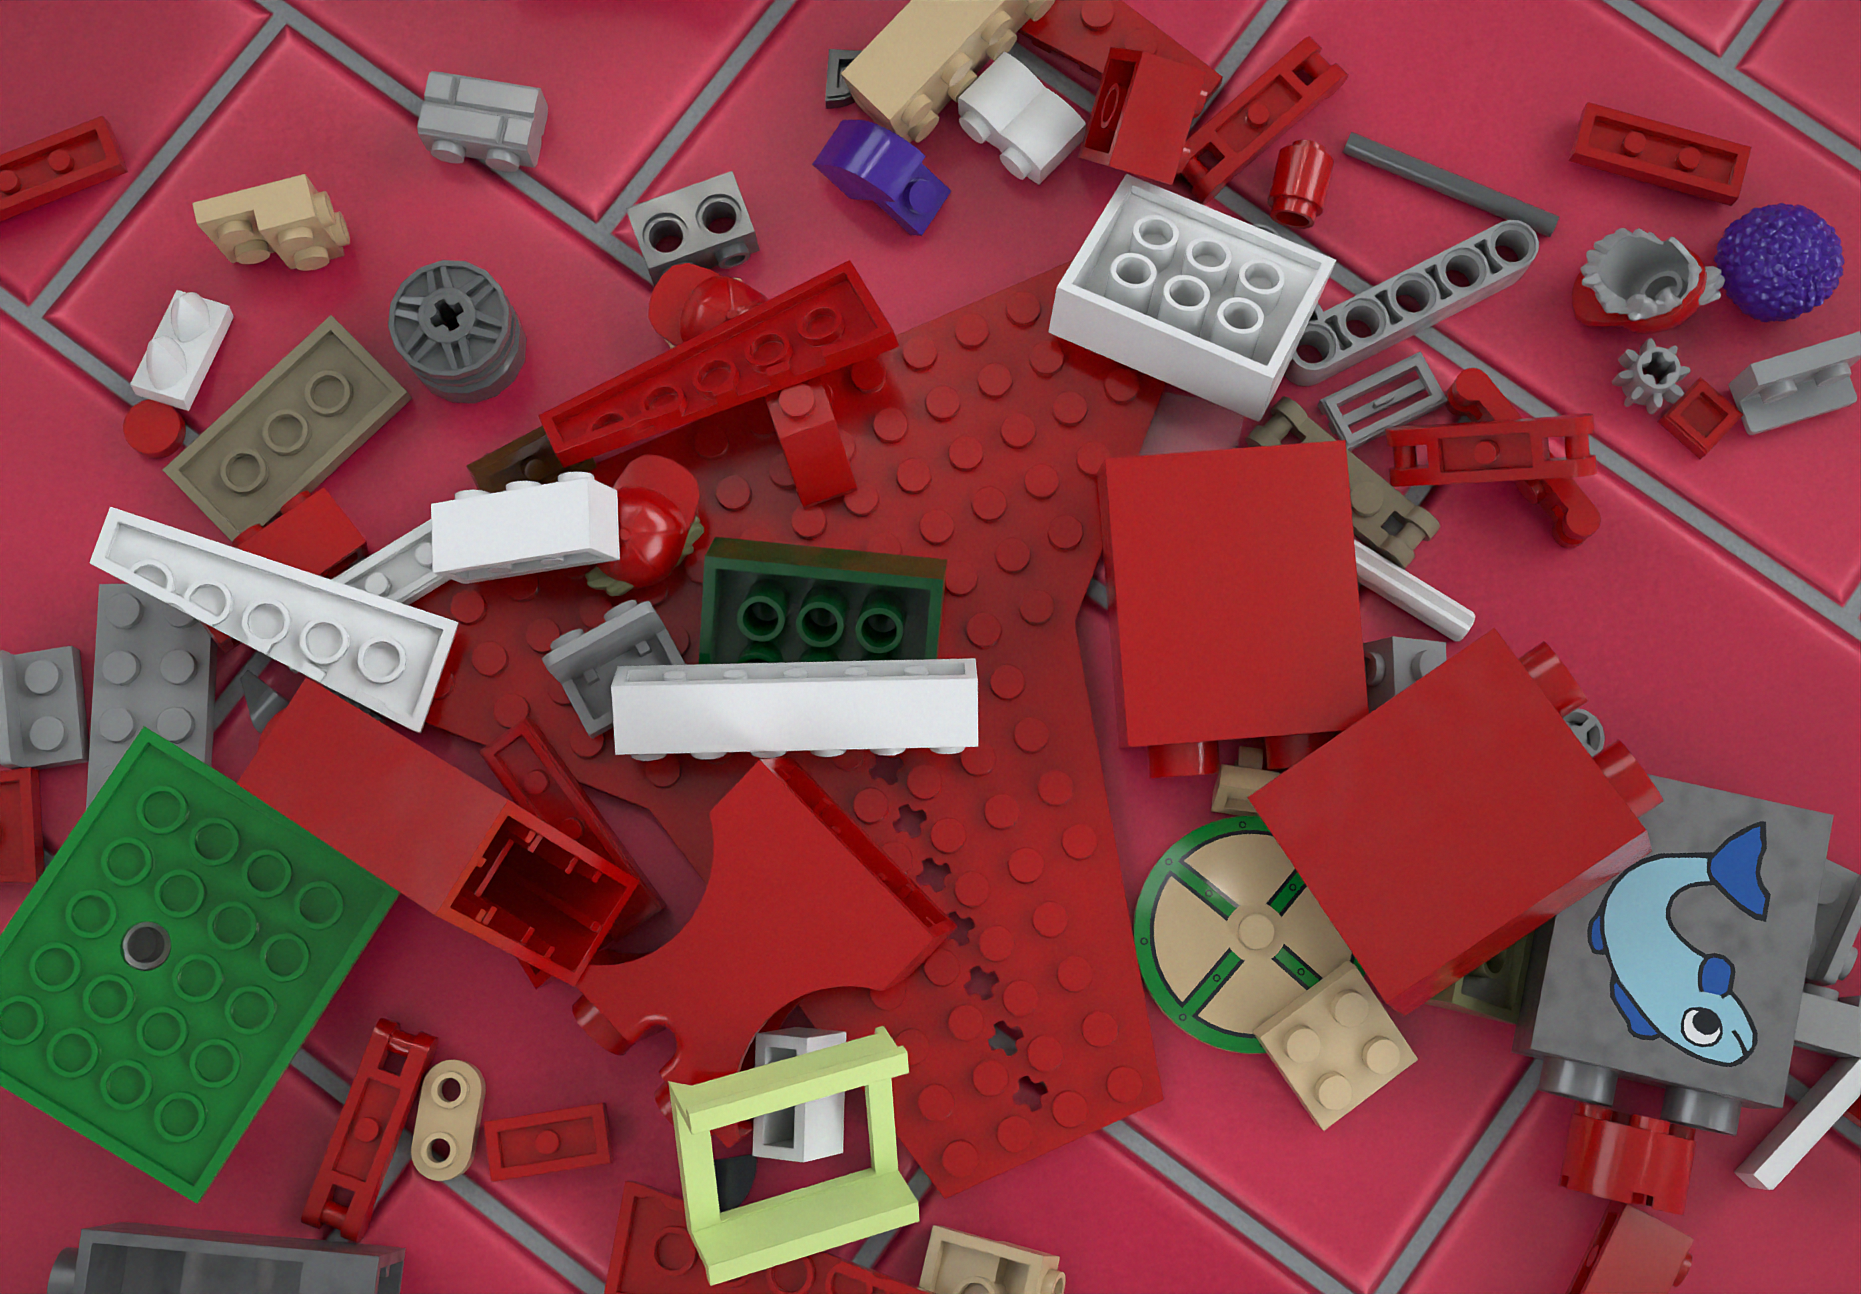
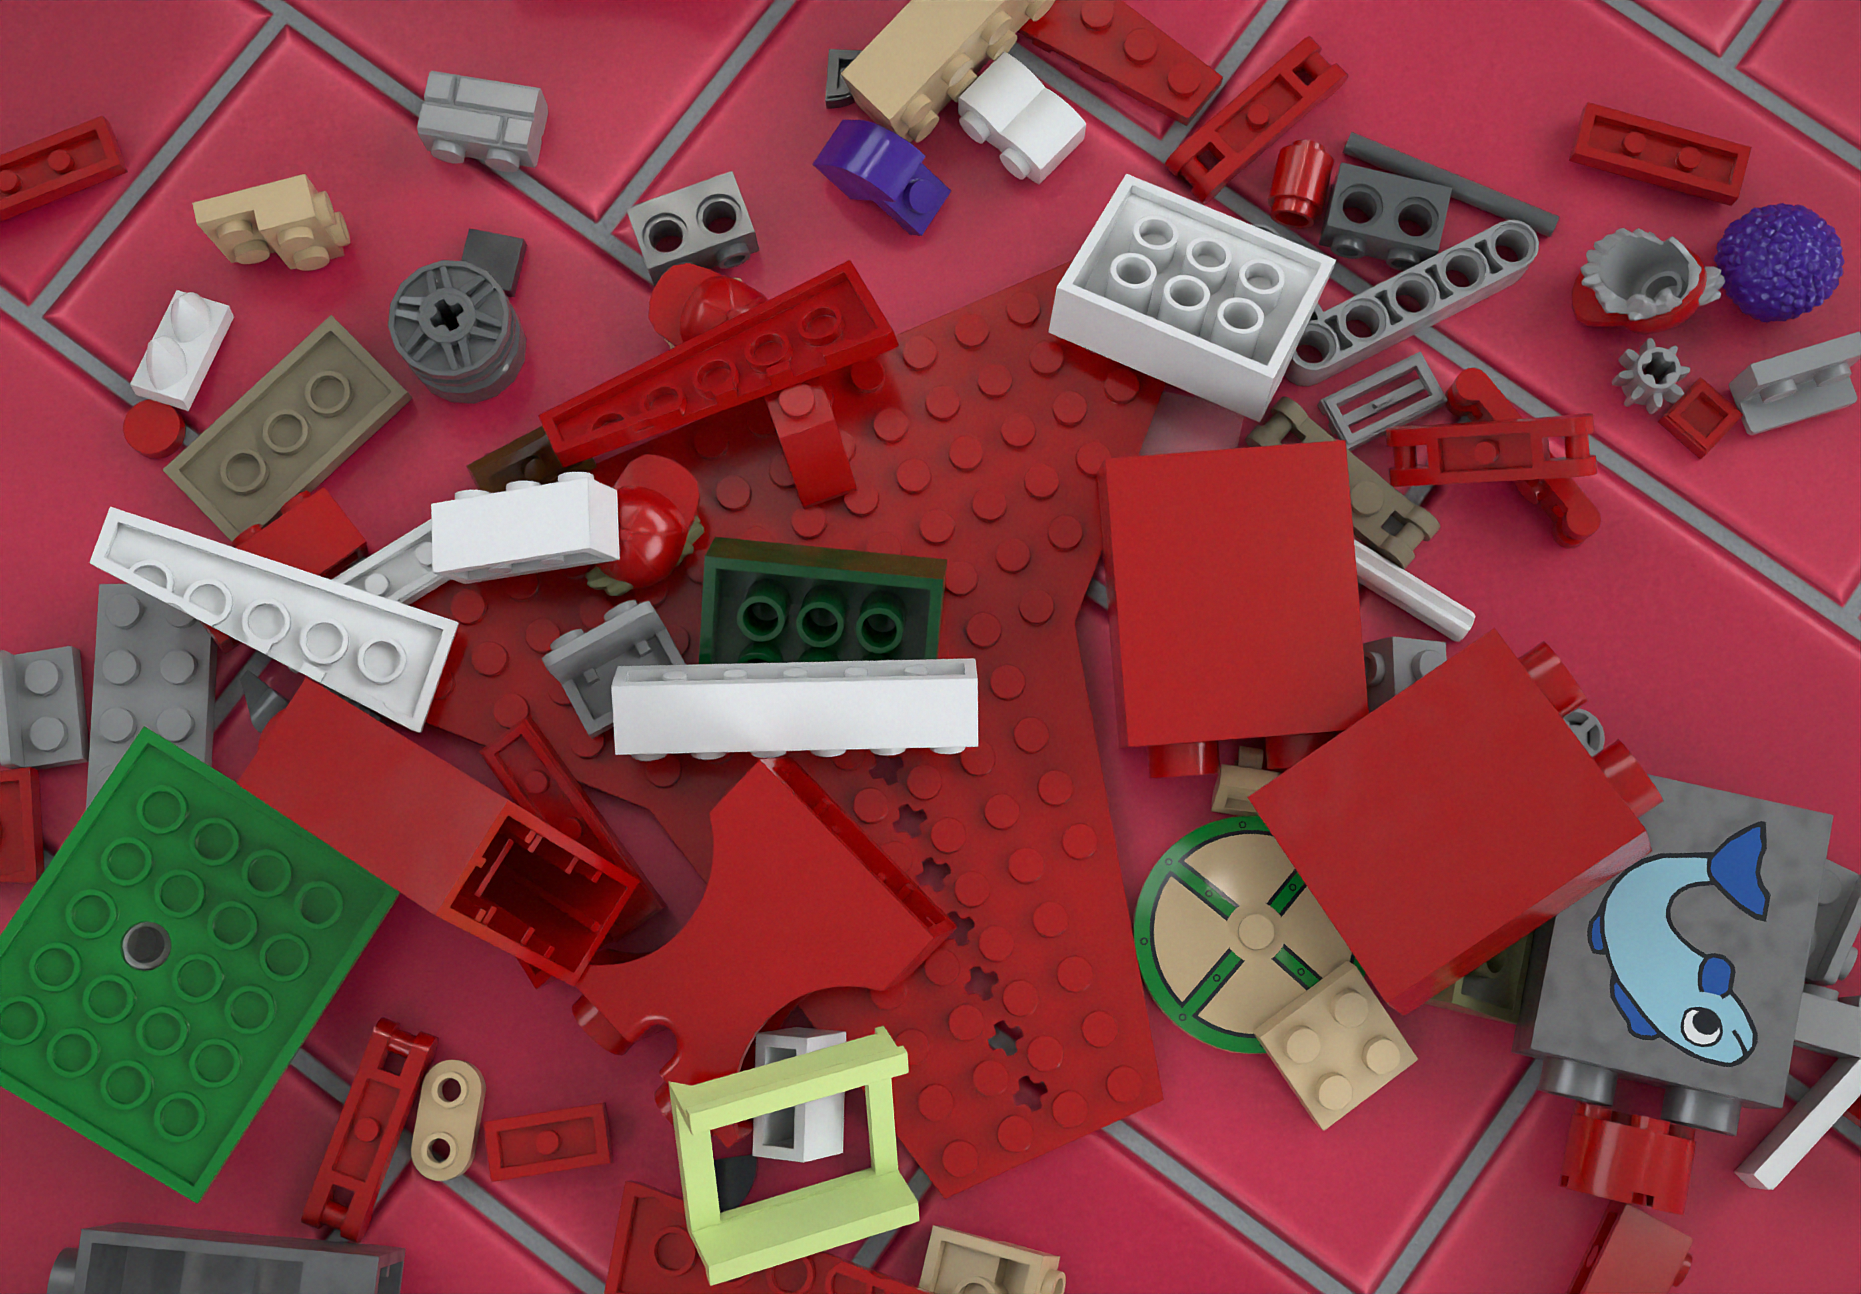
(498, 255): none -> black tile
(1144, 114): red brick -> none
(1385, 202): none -> dark grey brick

